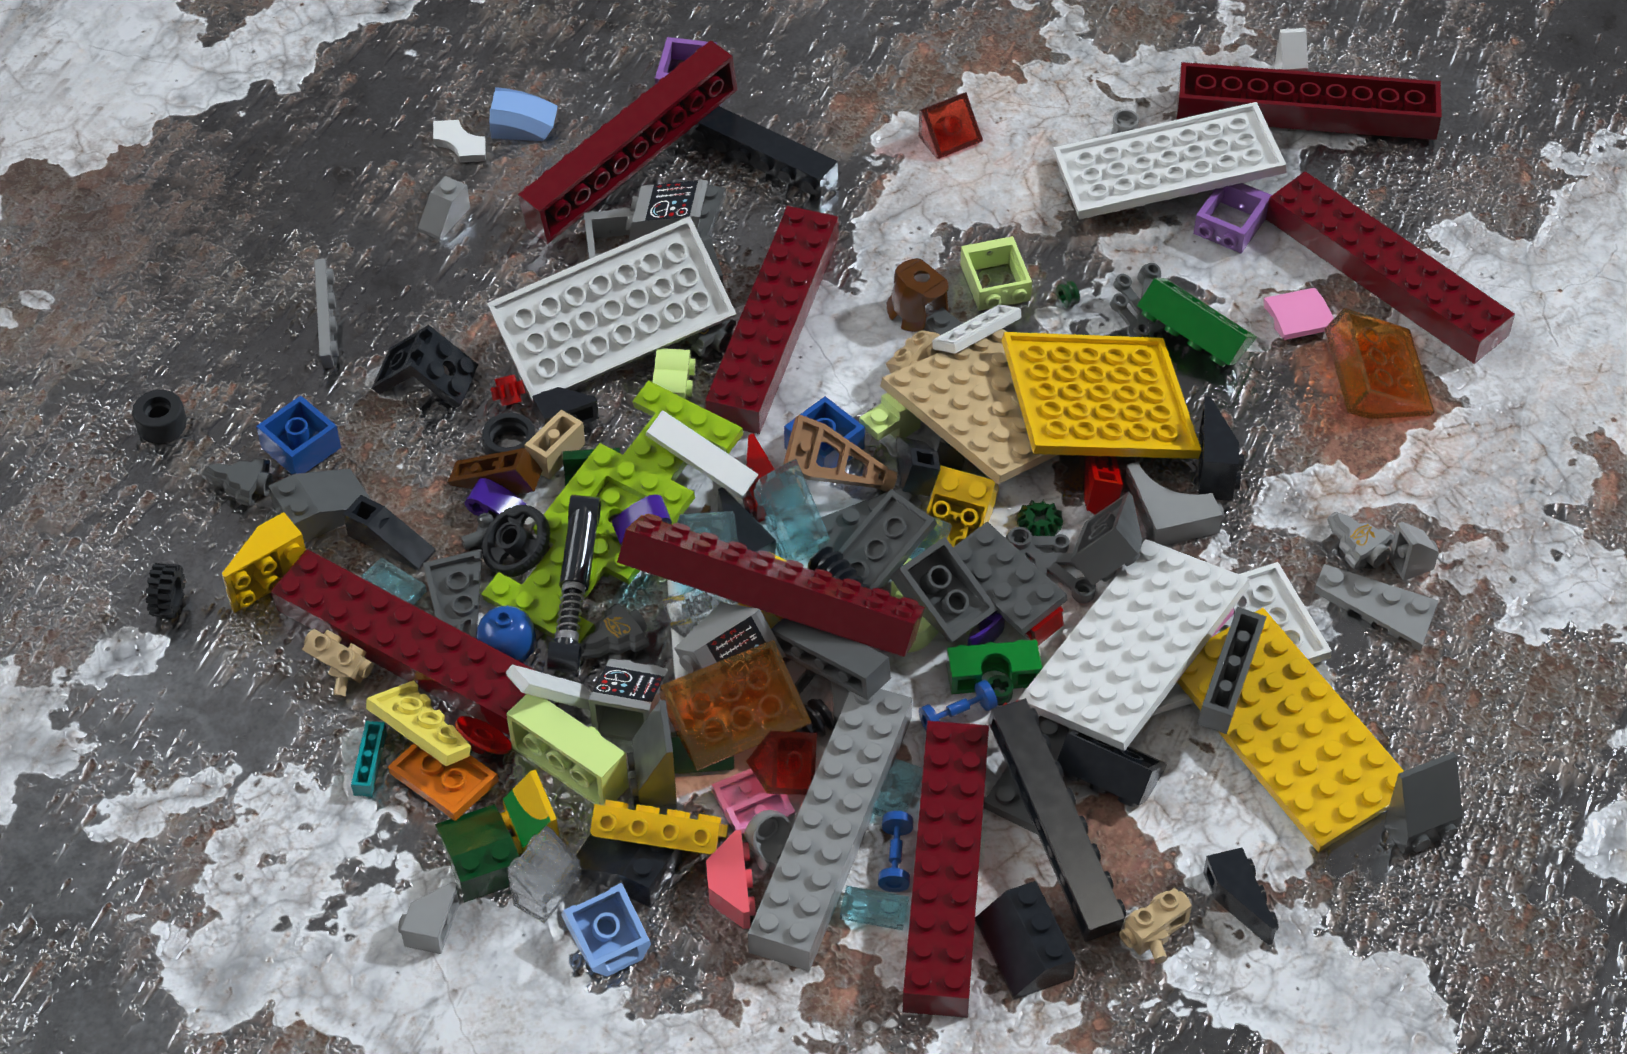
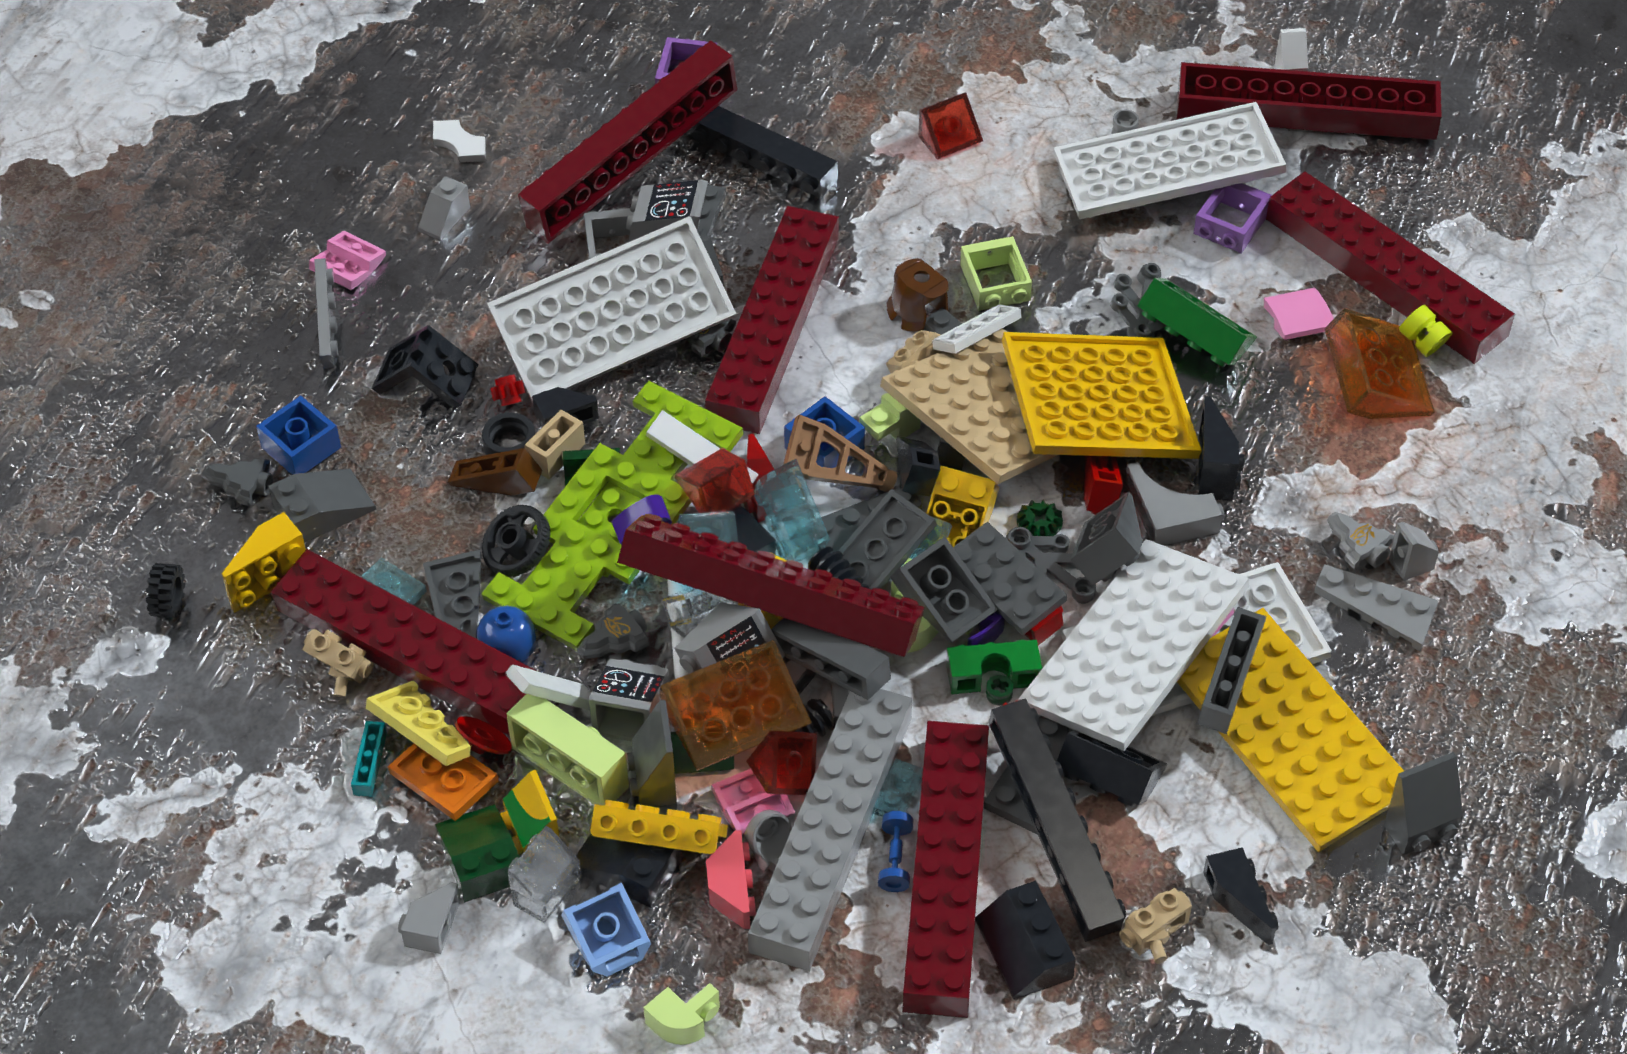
(163, 428): black tyre -> none
(350, 259): none -> bright pink slope
(386, 533): black slope -> none
(475, 539): dark grey arm -> none
(490, 496): dark purple panel -> none
(520, 116): light blue slope -> none
(583, 519): black piece -> none
(673, 371): yellowish green brick -> none
(681, 1021): none -> yellowish green brick
(717, 482): none -> clear red slope
(874, 908): clear light blue plate -> none
(984, 695): blue wheel -> none
(1068, 294): dark green bush -> none
(1418, 323): none -> neon yellow wheel

